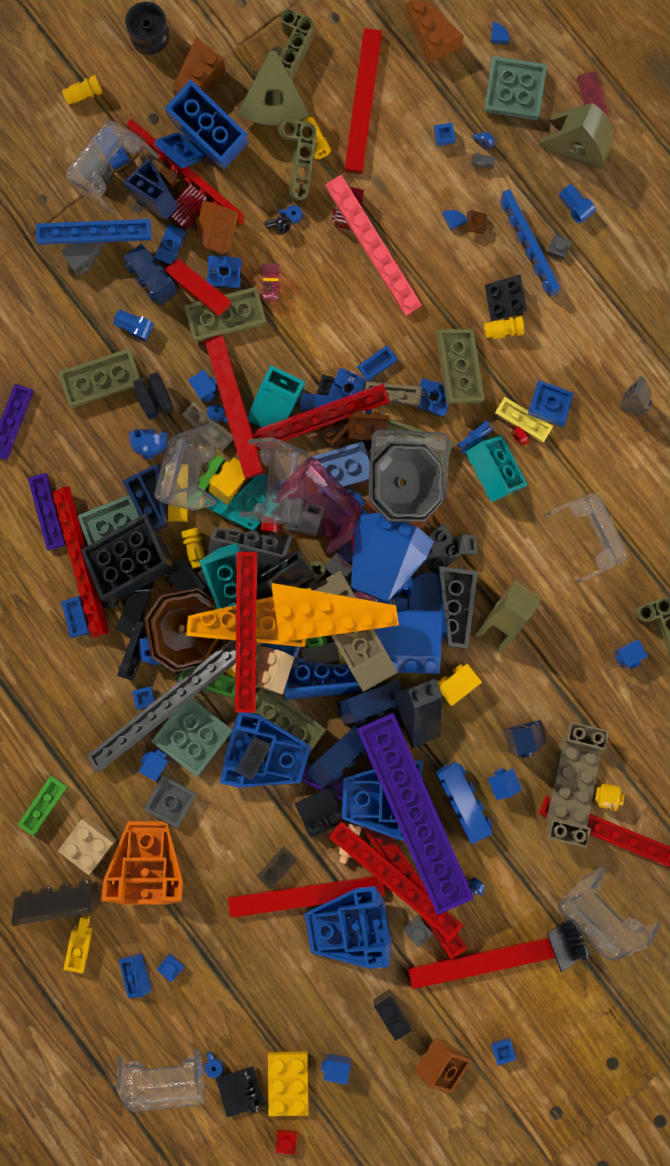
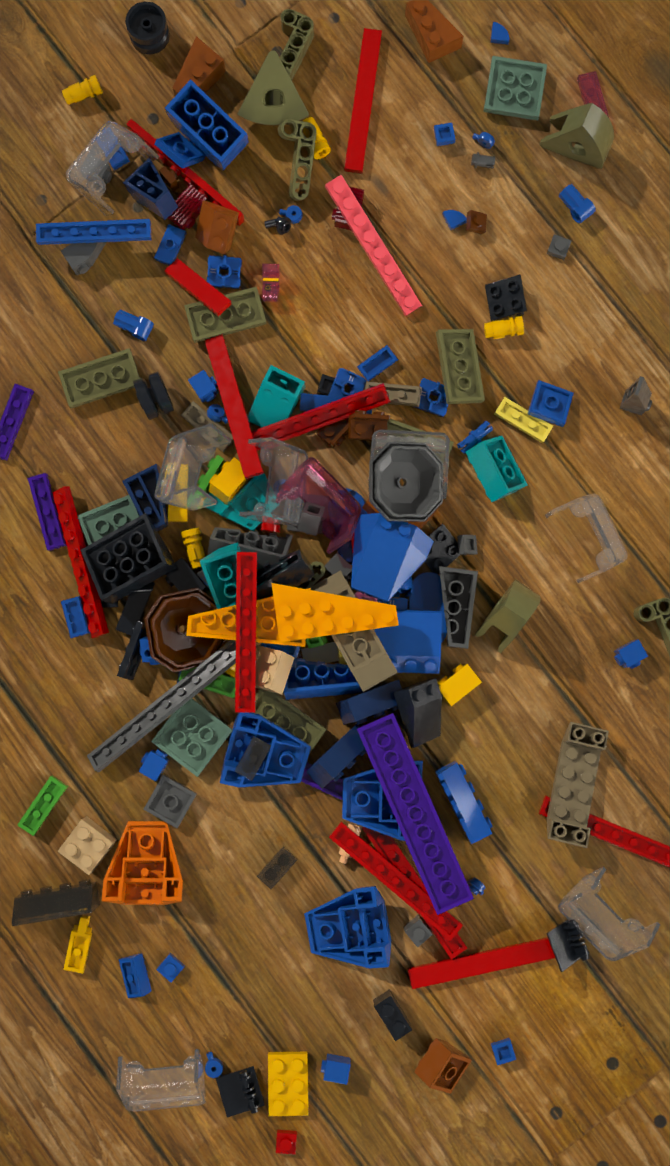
(143, 697): blue plate -> none
(147, 442): blue cylinder -> none
(150, 275): dark blue wedge -> none
(297, 896): red tile -> none
(319, 812): black hinge -> none
(347, 464): medium blue plate -> none
(504, 783): blue brick -> none
(520, 436): red tile -> none
(525, 738): dark blue wedge -> none
(531, 246): blue plate -> none
(609, 797): yellow head -> none

